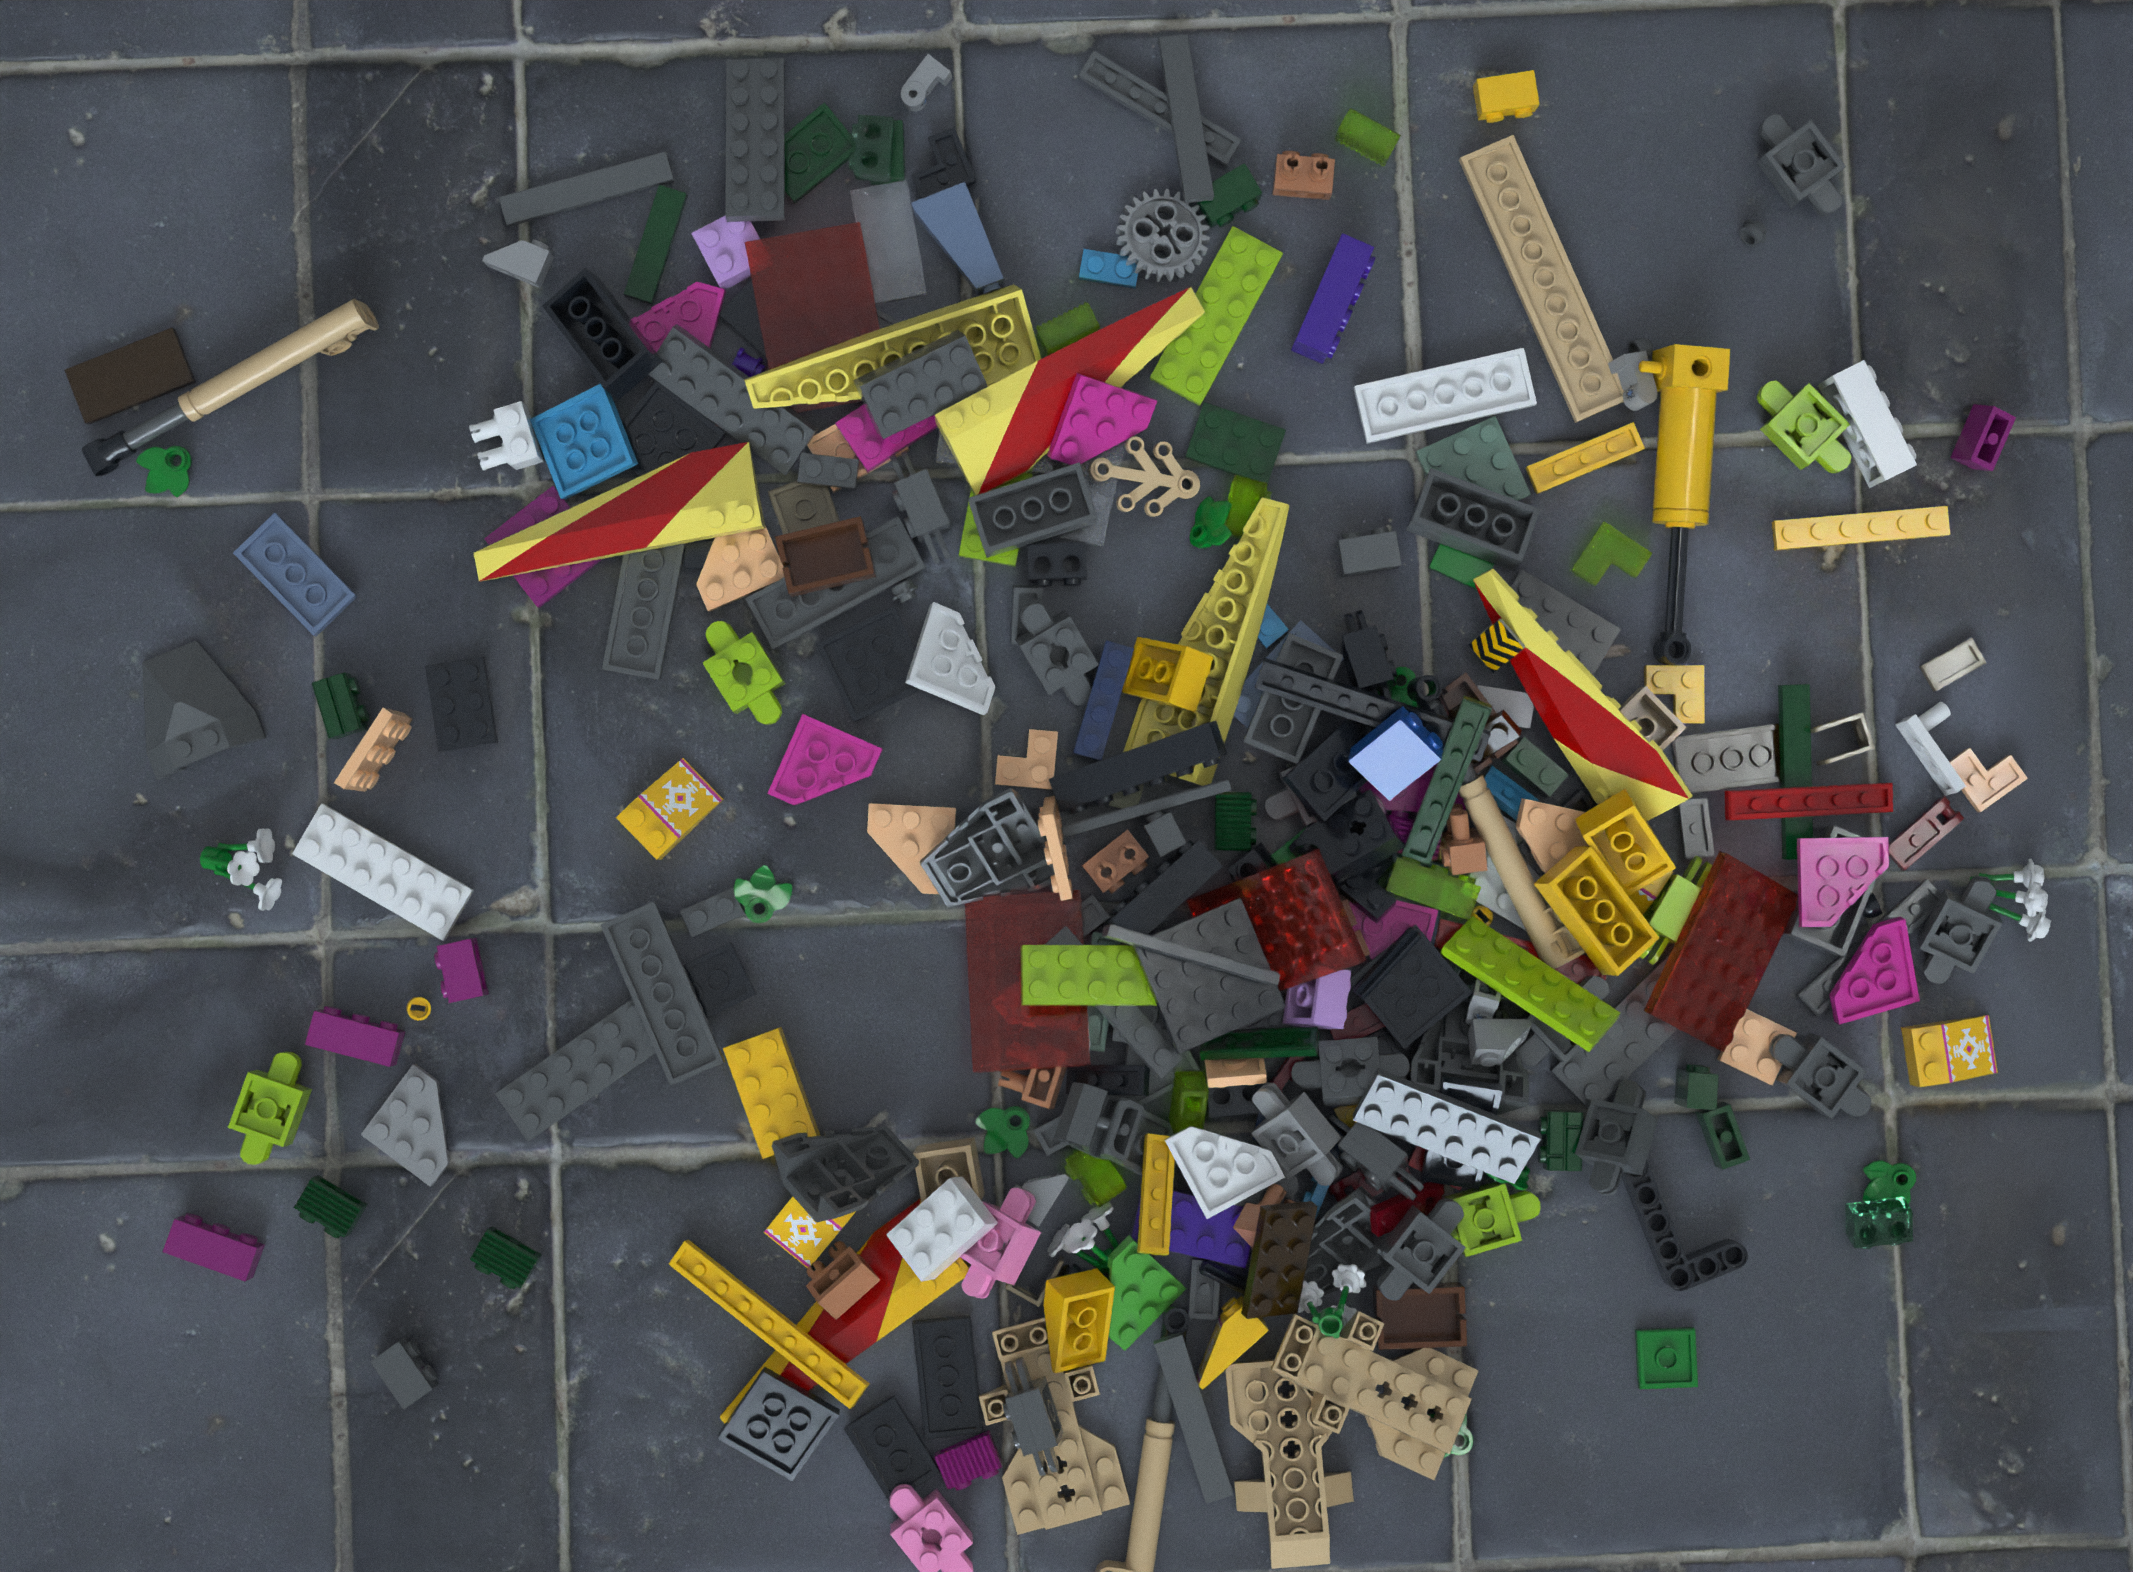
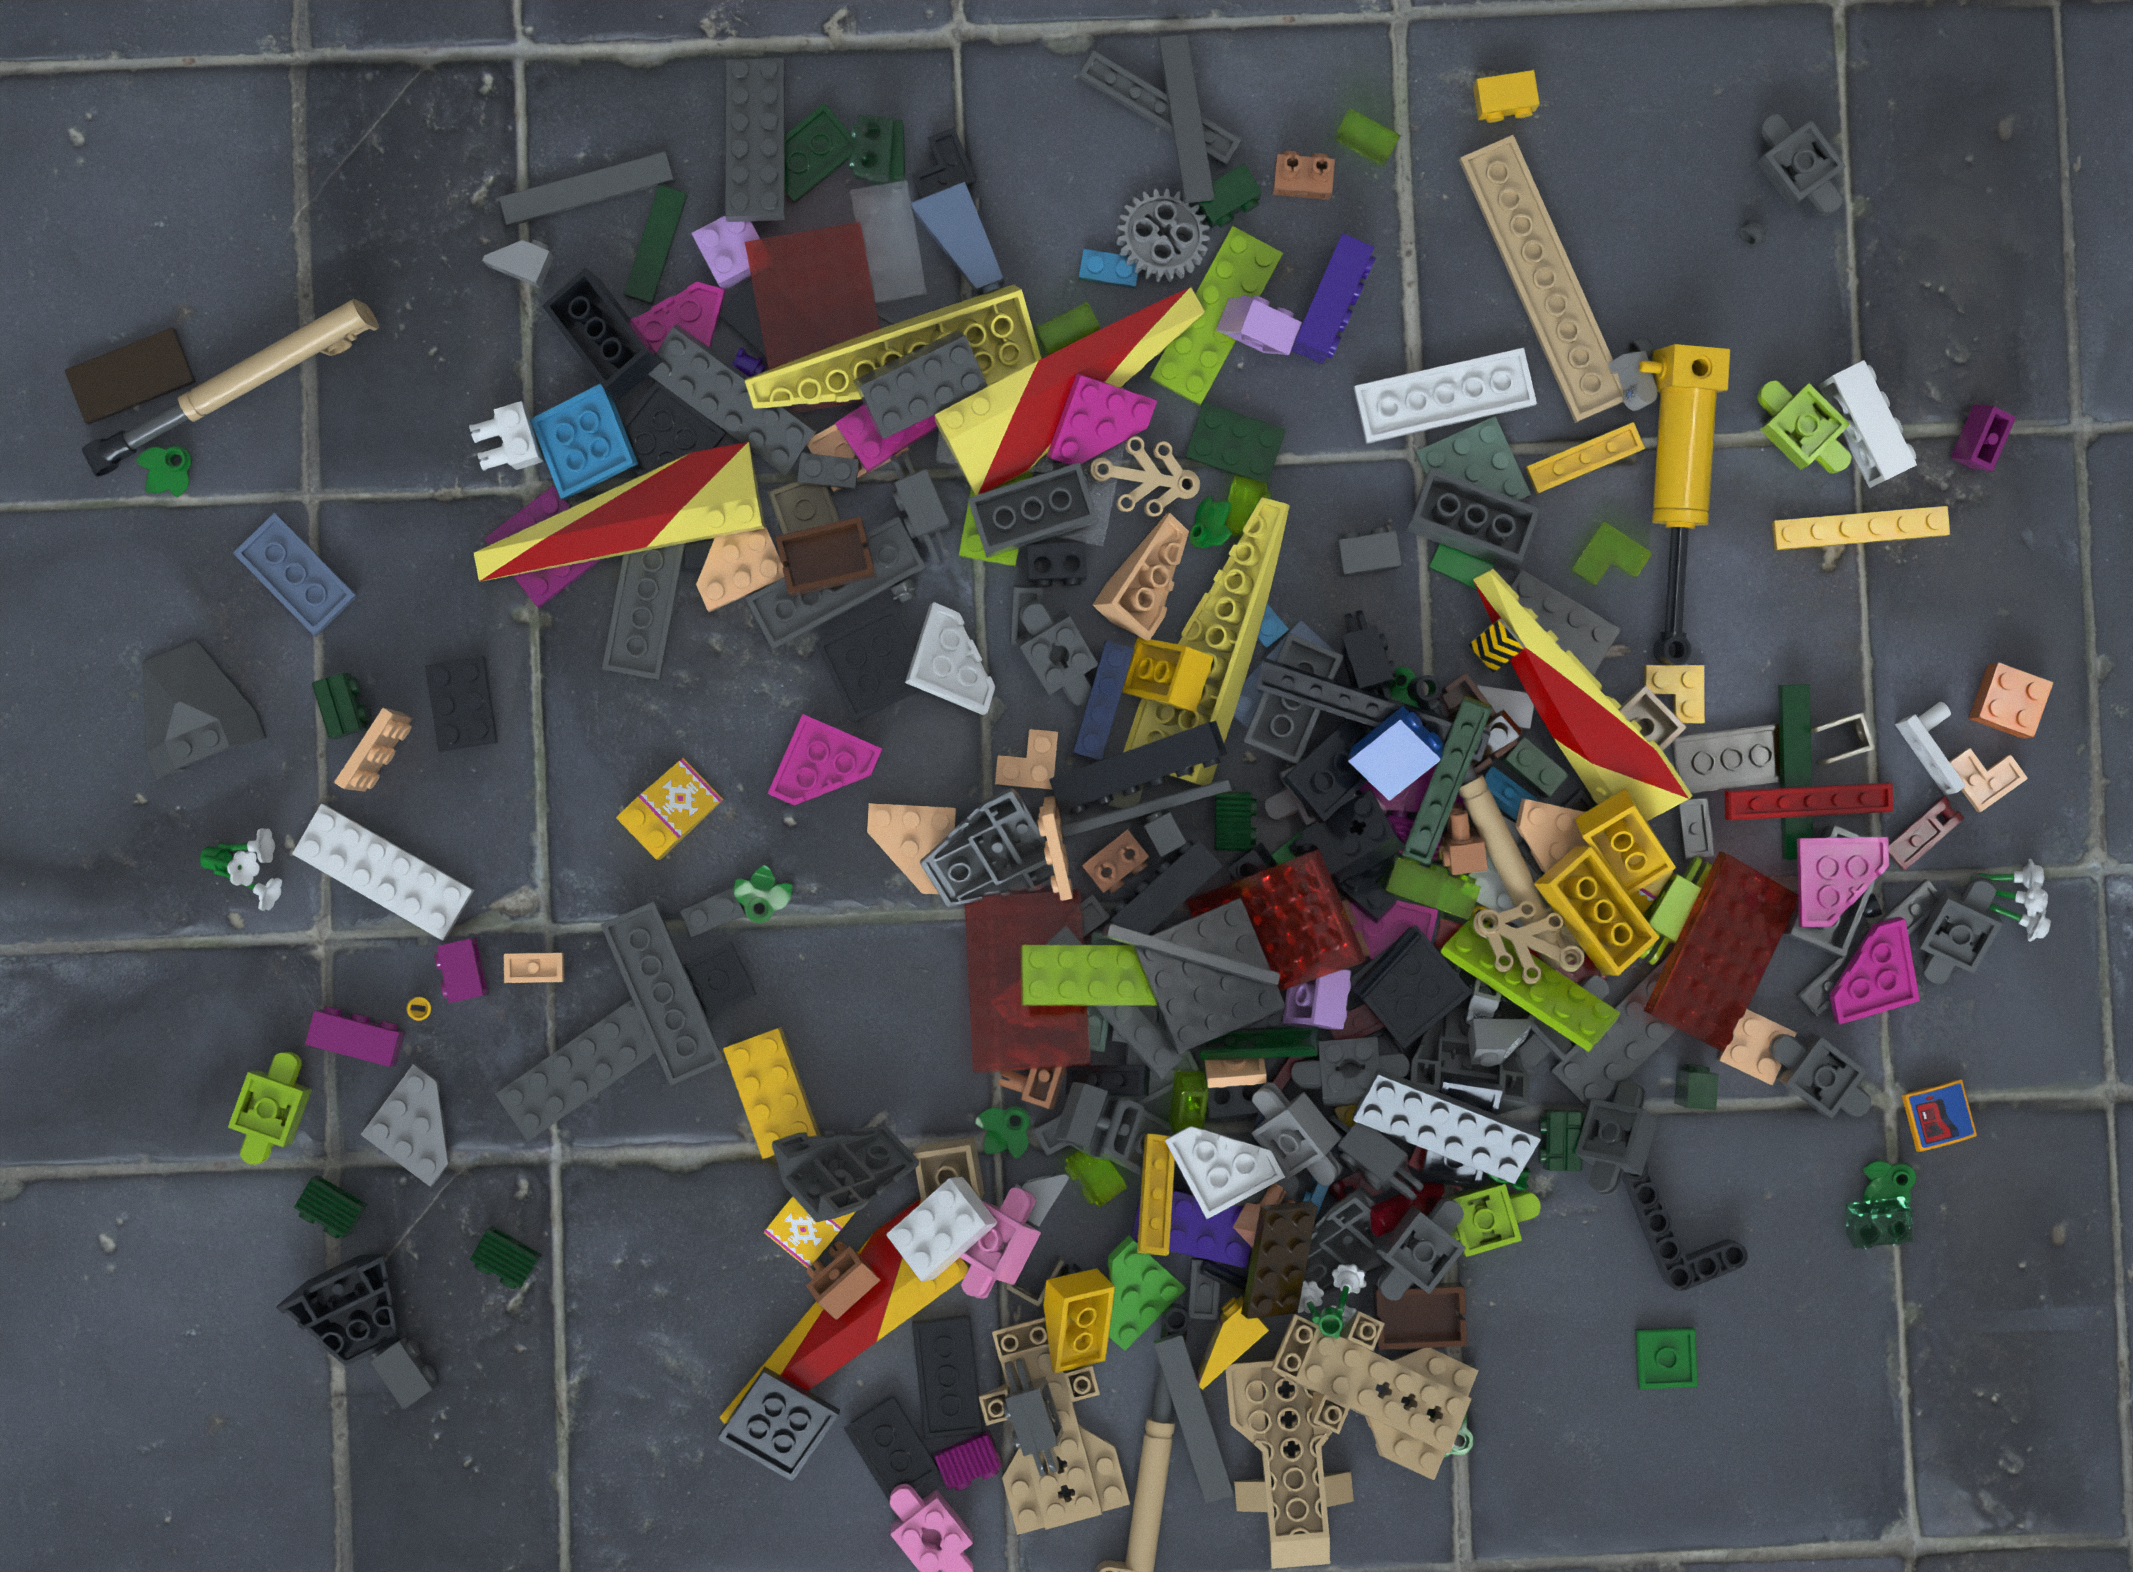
(214, 1247): magenta brick -> none
(347, 1308): none -> black wedge
(533, 967): none -> light nougat plate
(744, 673): lime brick -> none
(769, 1324): yellow plate -> none
(922, 82): light grey leg -> none
(1081, 1237): white plant -> none
(1140, 587): none -> light nougat wedge
(1259, 325): none -> lavender brick
(1523, 938): none -> tan plant
(1723, 1136): dark green brick -> none
(1939, 1115): none -> slope
(1949, 1051): yellow slope -> none
(1952, 664): tile -> none
(2010, 700): none -> brick

